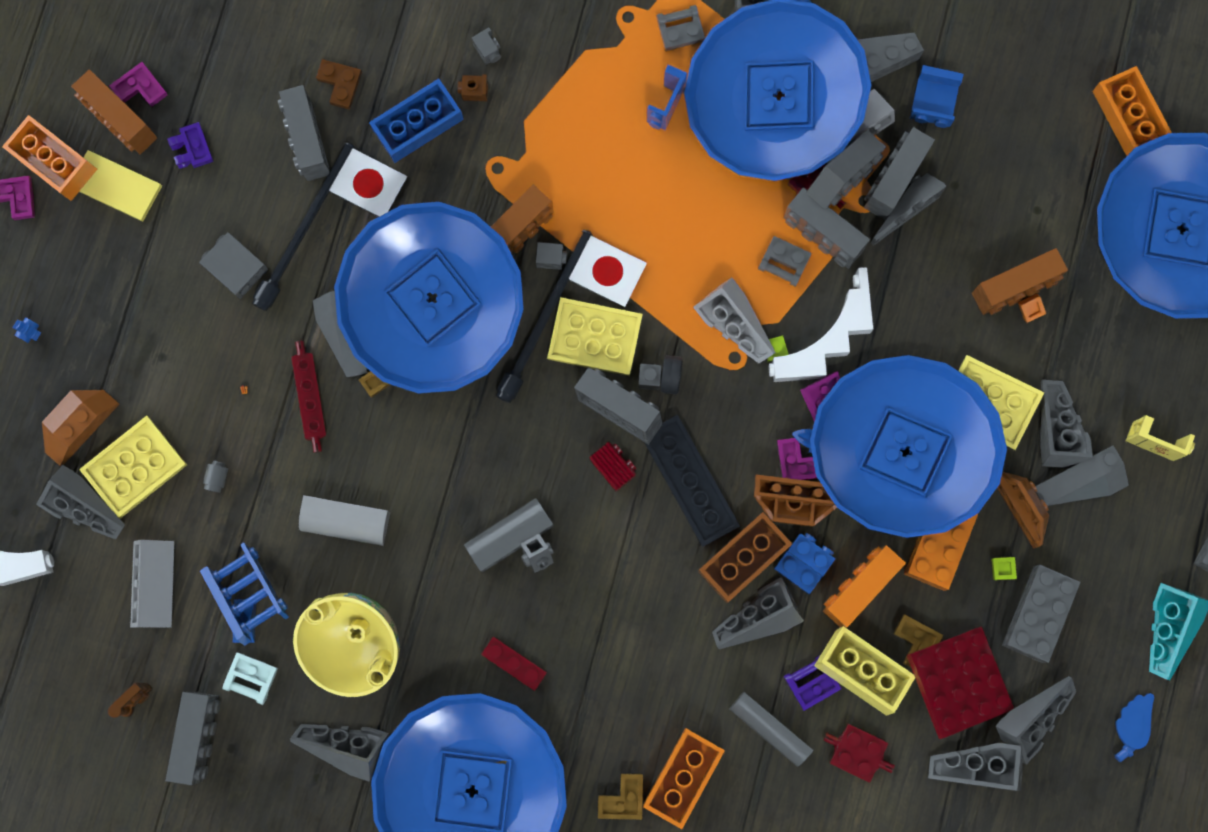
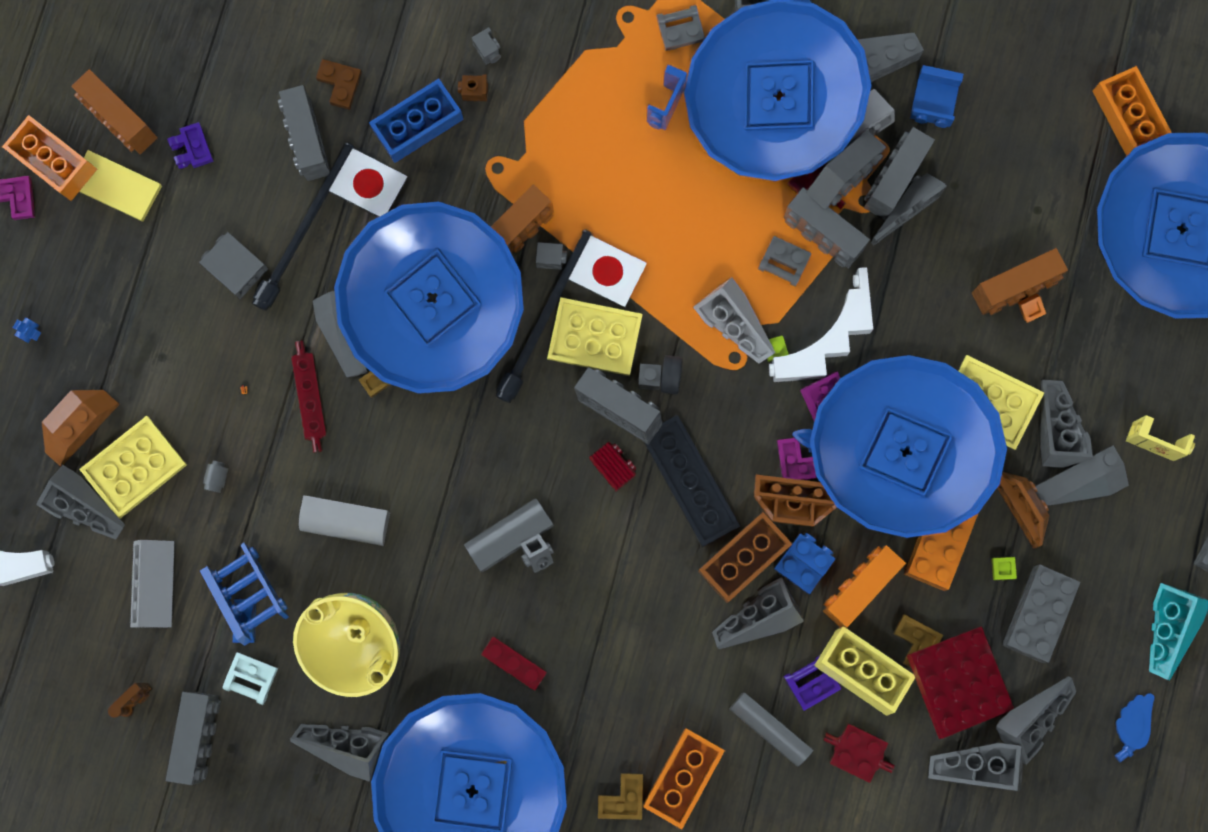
(138, 80): magenta plate -> none

